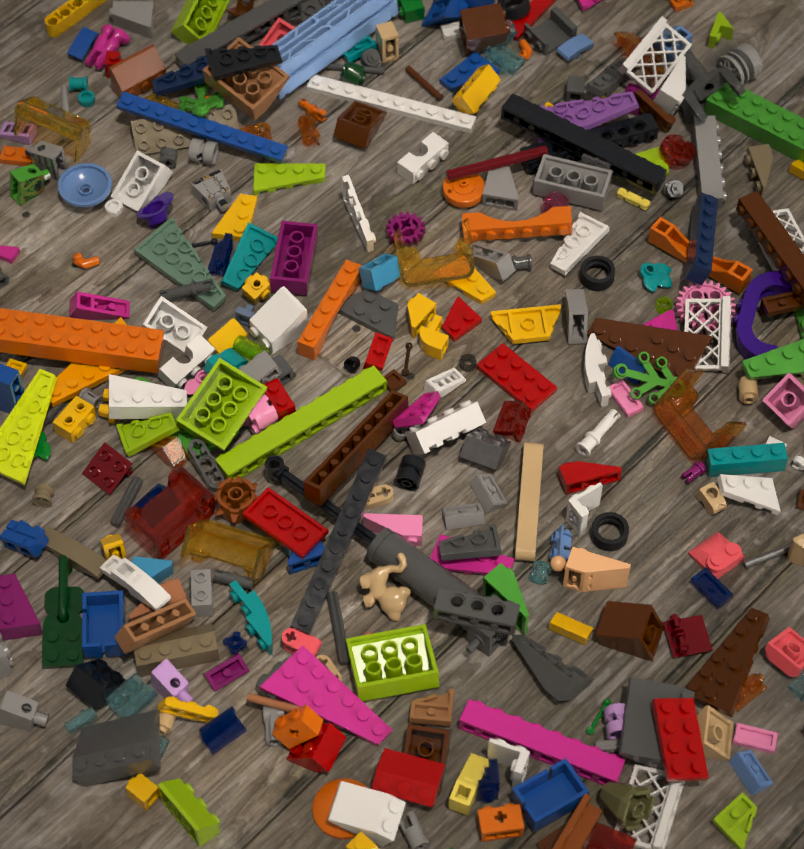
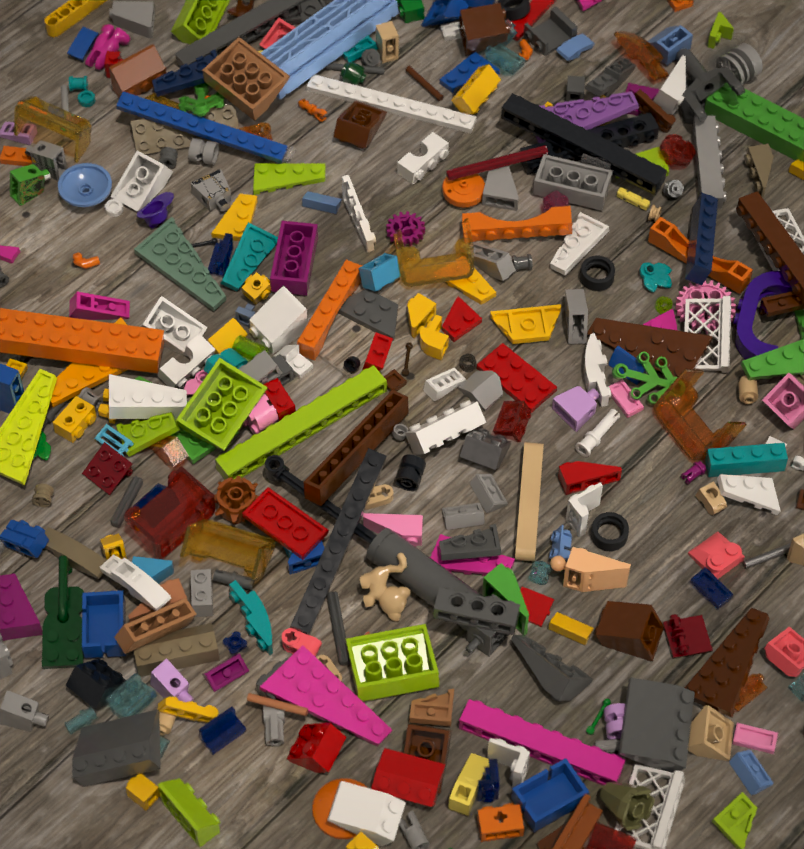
(123, 447): none -> medium azure tile
(194, 288): dark grey pin -> none
(208, 457): dark grey beam -> none
(233, 62): black wing -> none
(297, 726): orange brick -> none
(299, 363): none -> white slope
(308, 123): clear orange hinge -> none
(321, 202): none -> medium blue slope
(417, 411): dark pink wing -> none
(483, 387): none -> light grey slope
(537, 606): none -> red piece
(576, 406): none -> lavender torso
(644, 45): white fence -> none
(654, 213): none -> tan bush
(679, 739): red plate -> none

